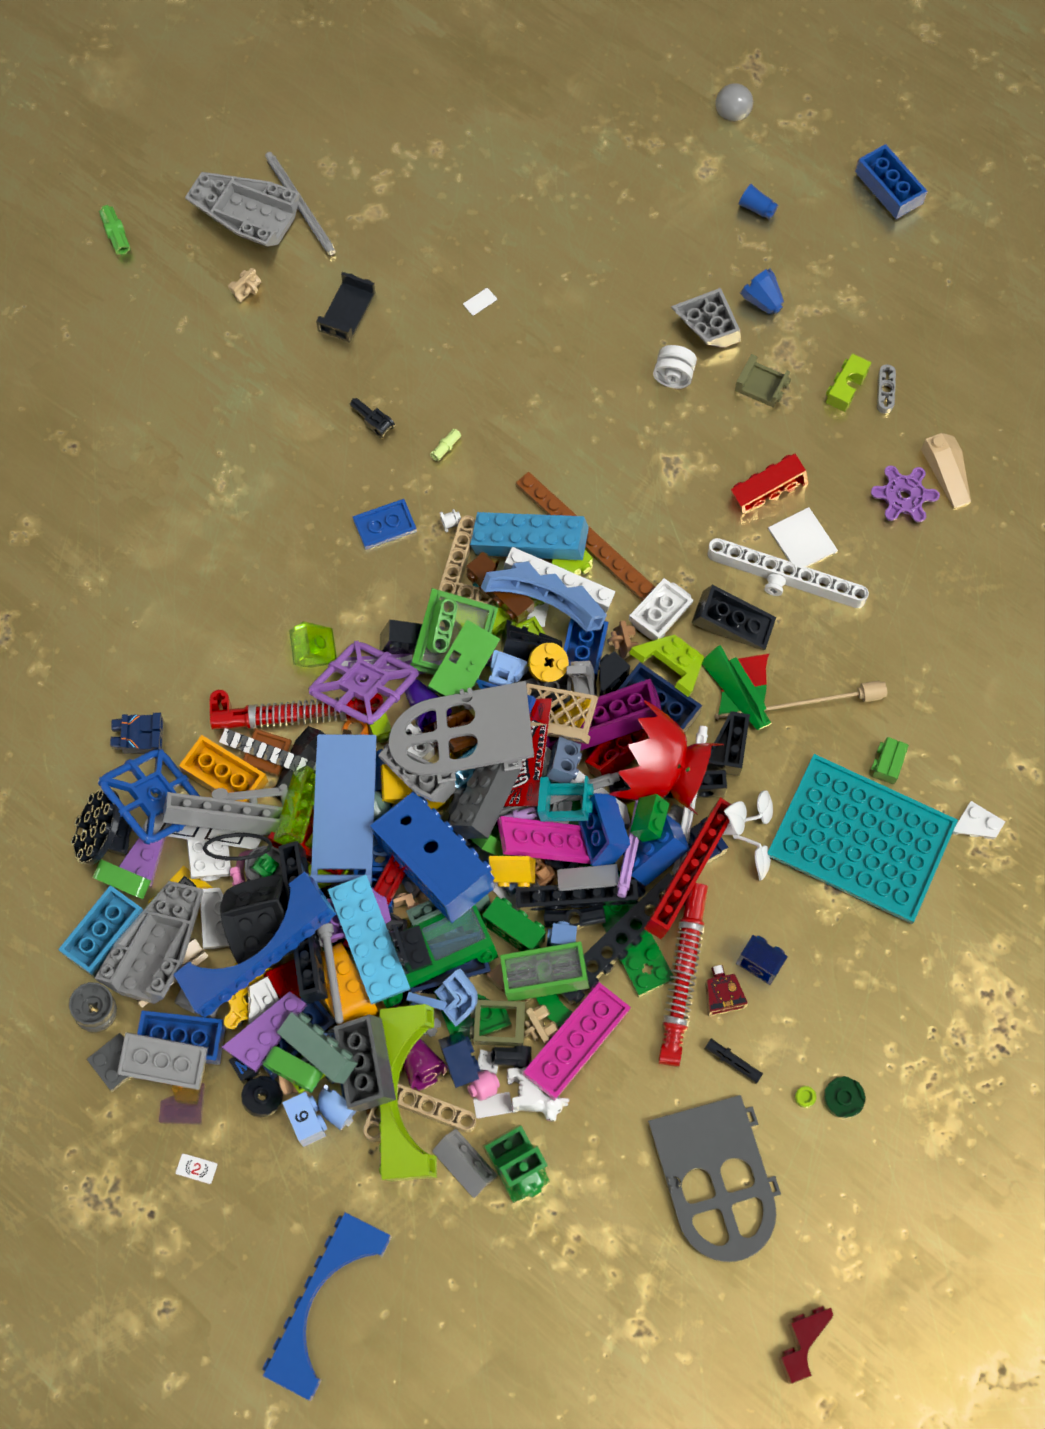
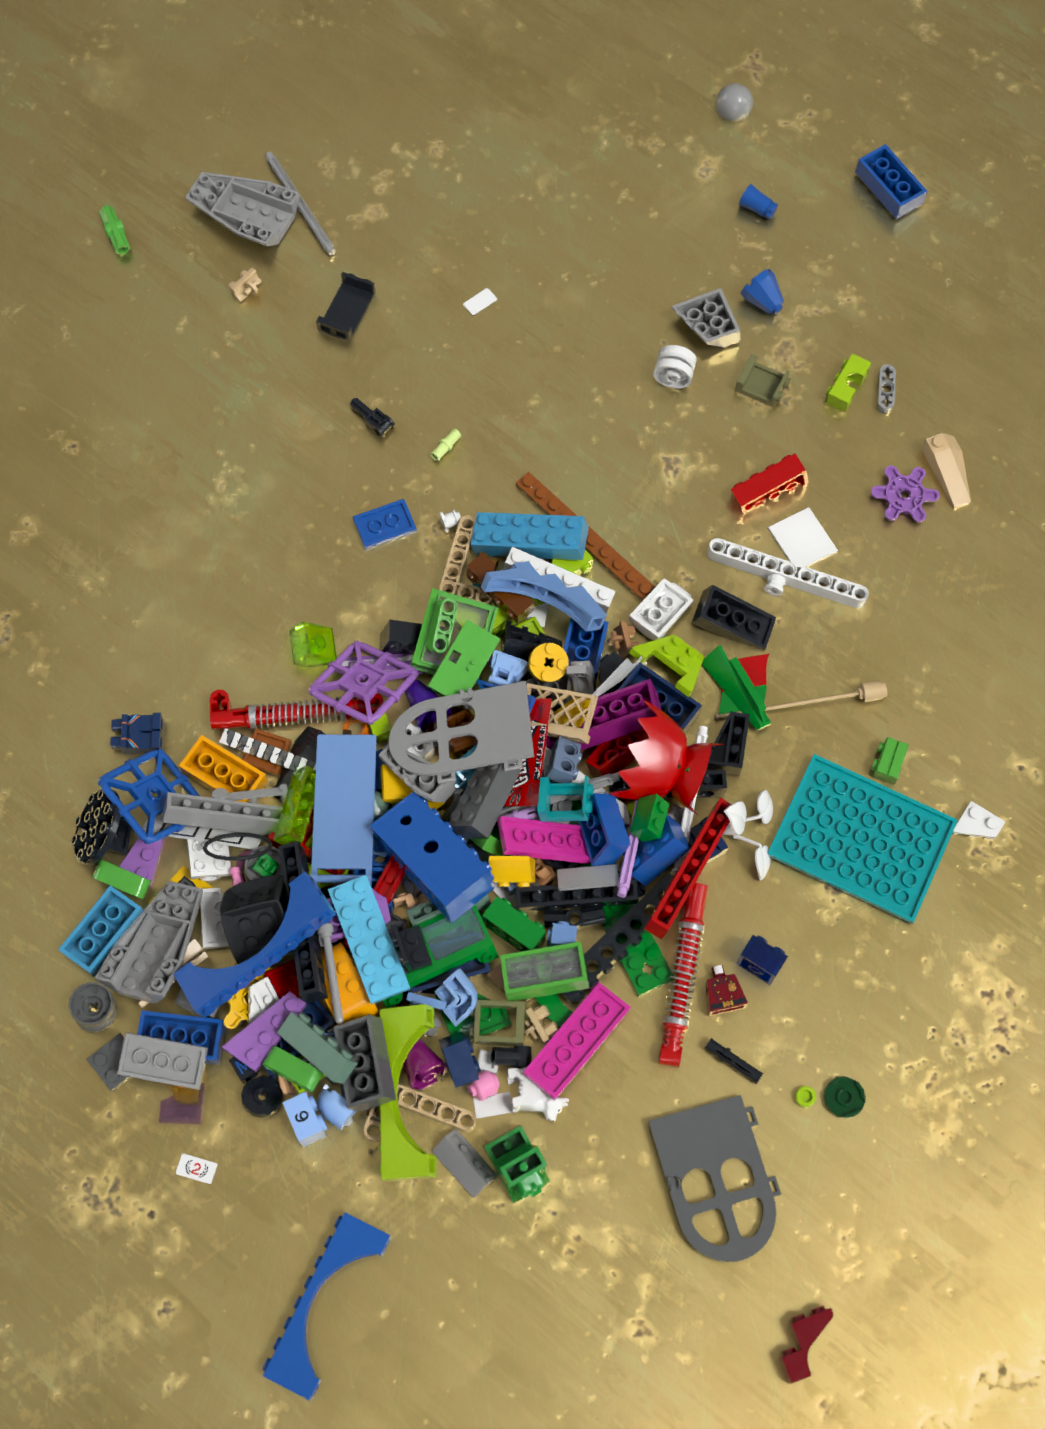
(618, 675): none -> white sticker

